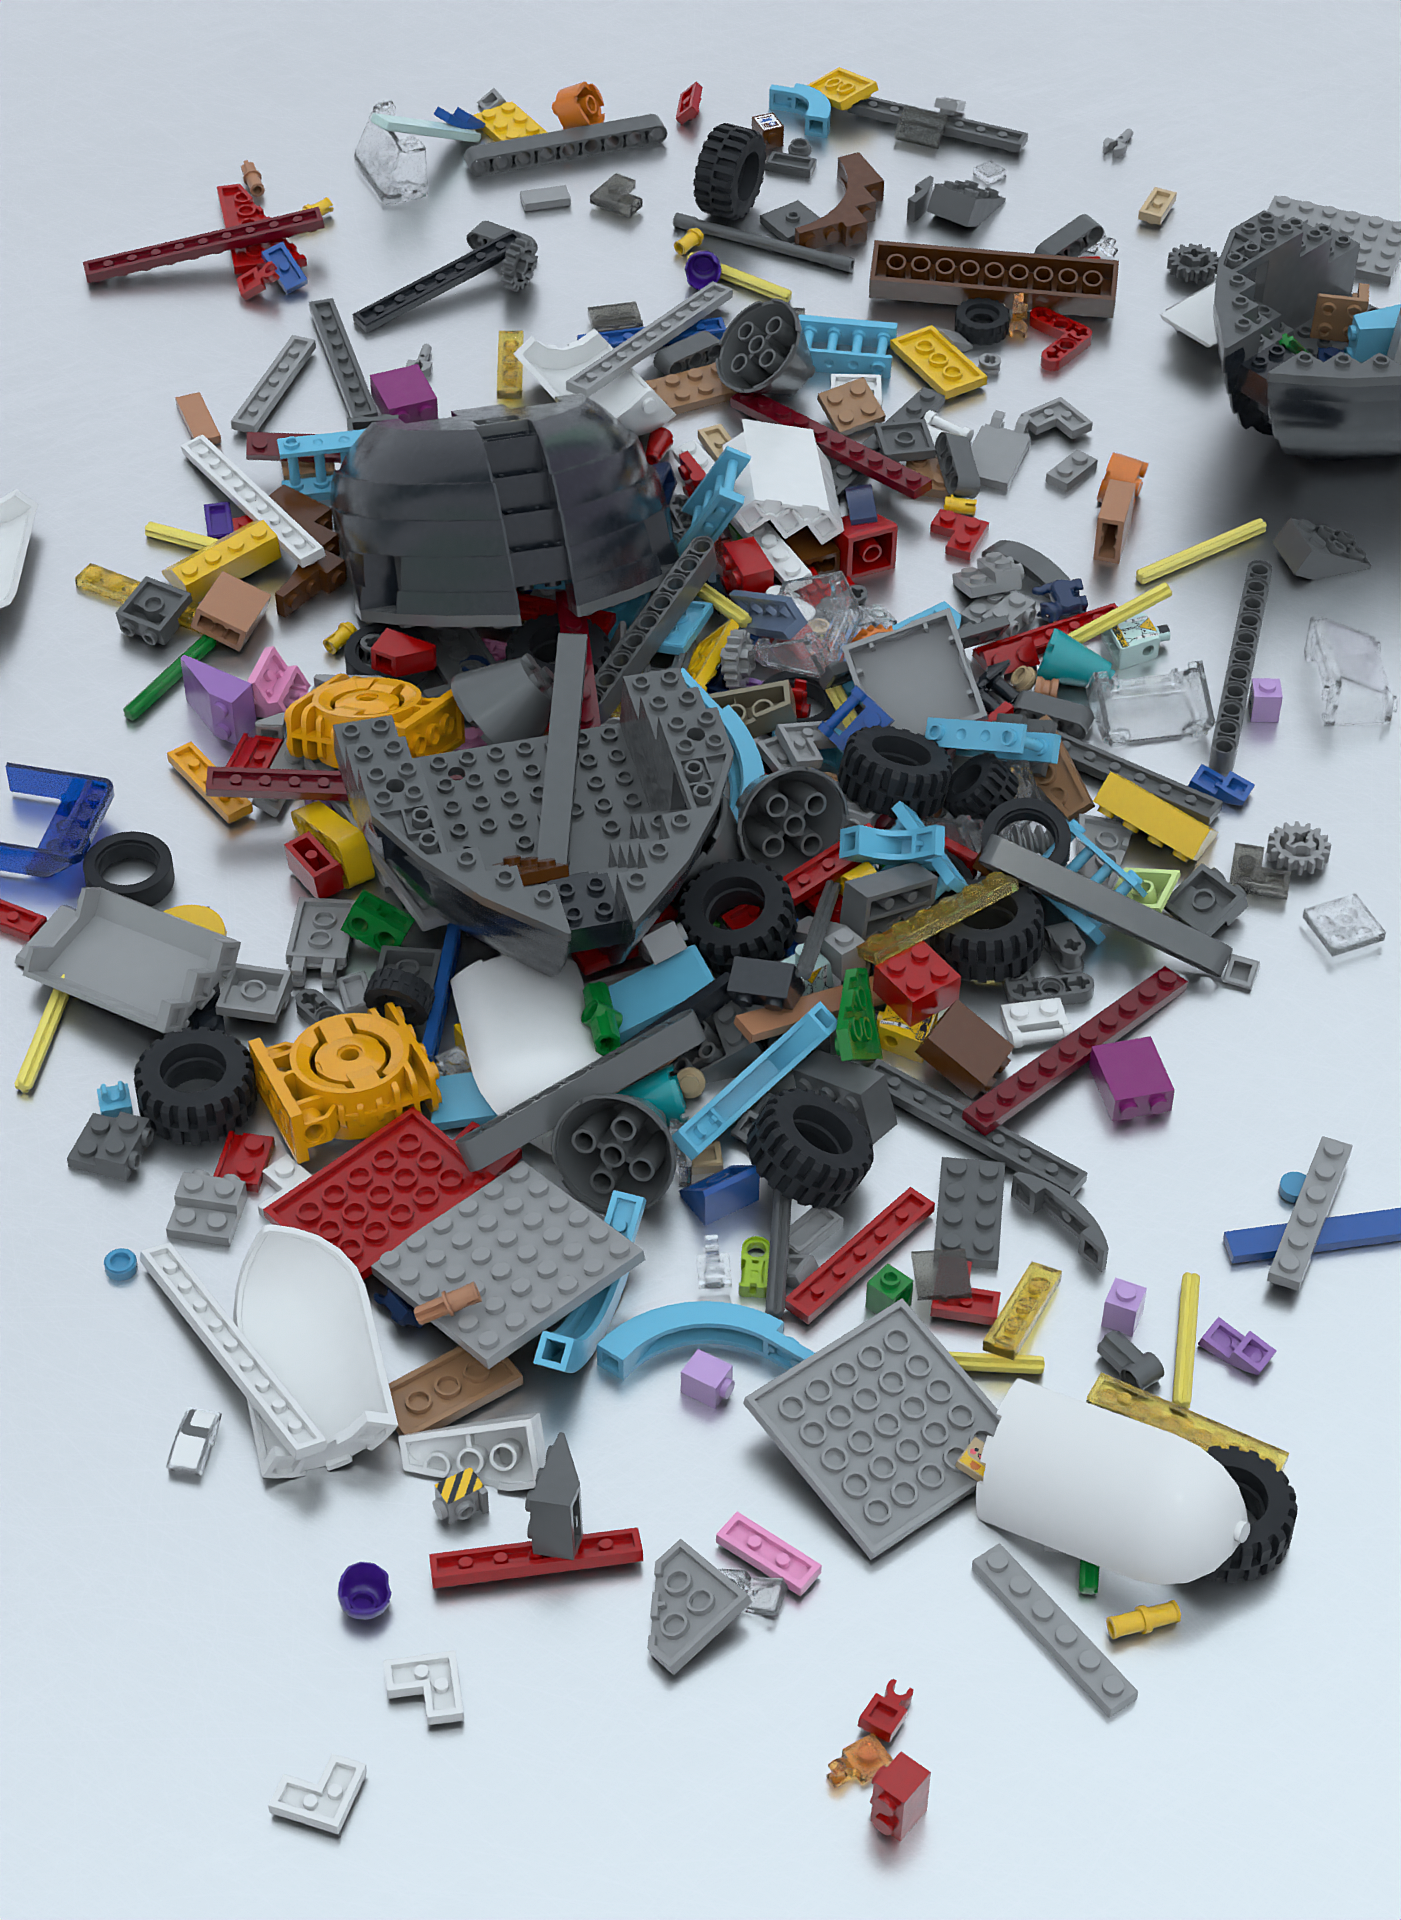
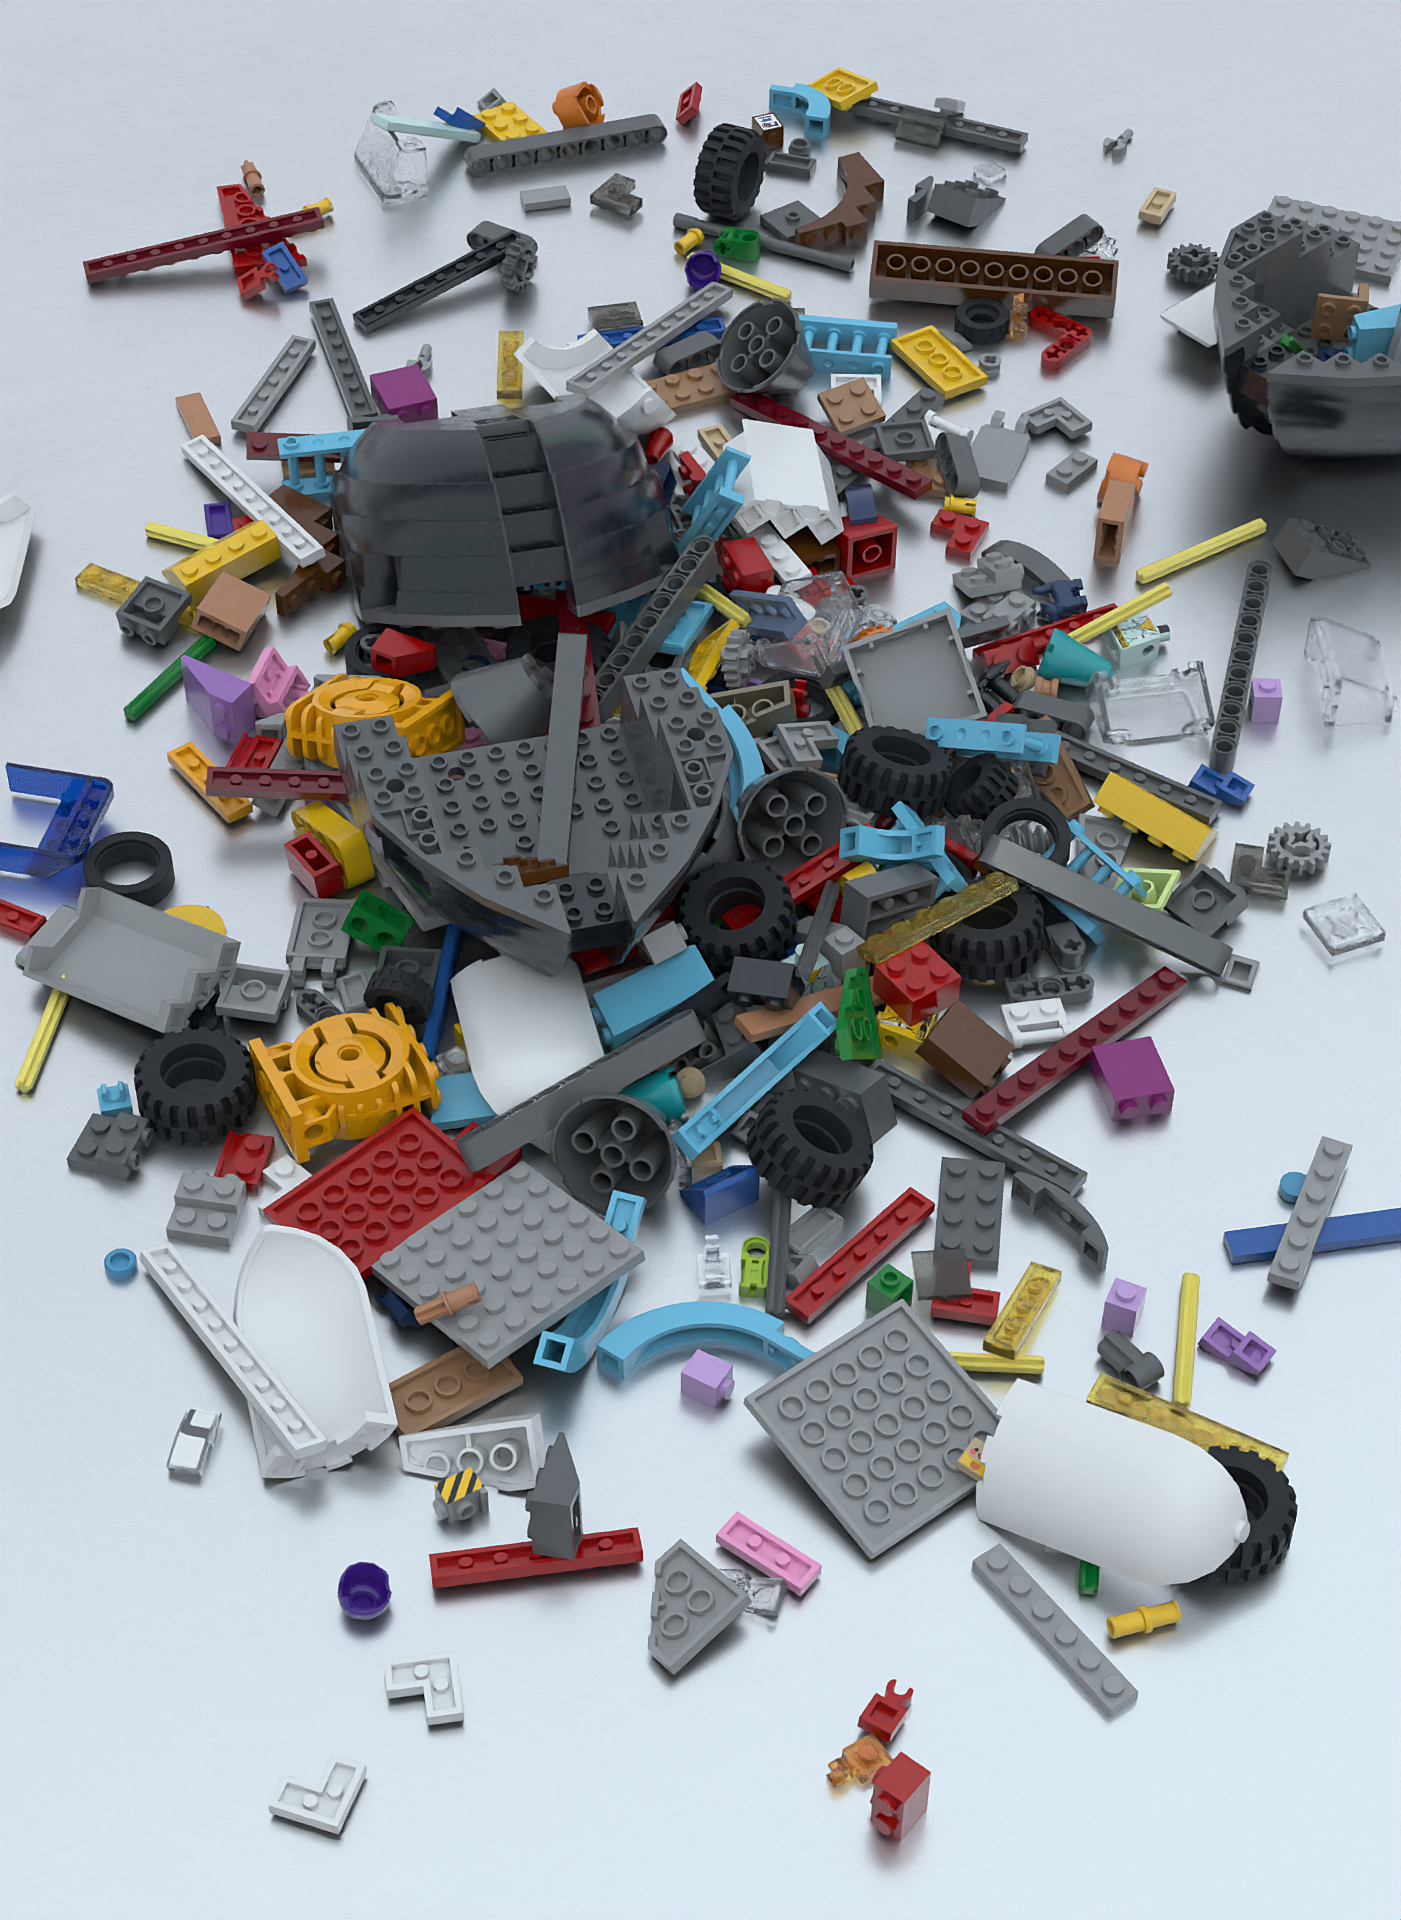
(601, 1017): green piece -> none
(741, 244): none -> green piece
(869, 717): blue plate -> none

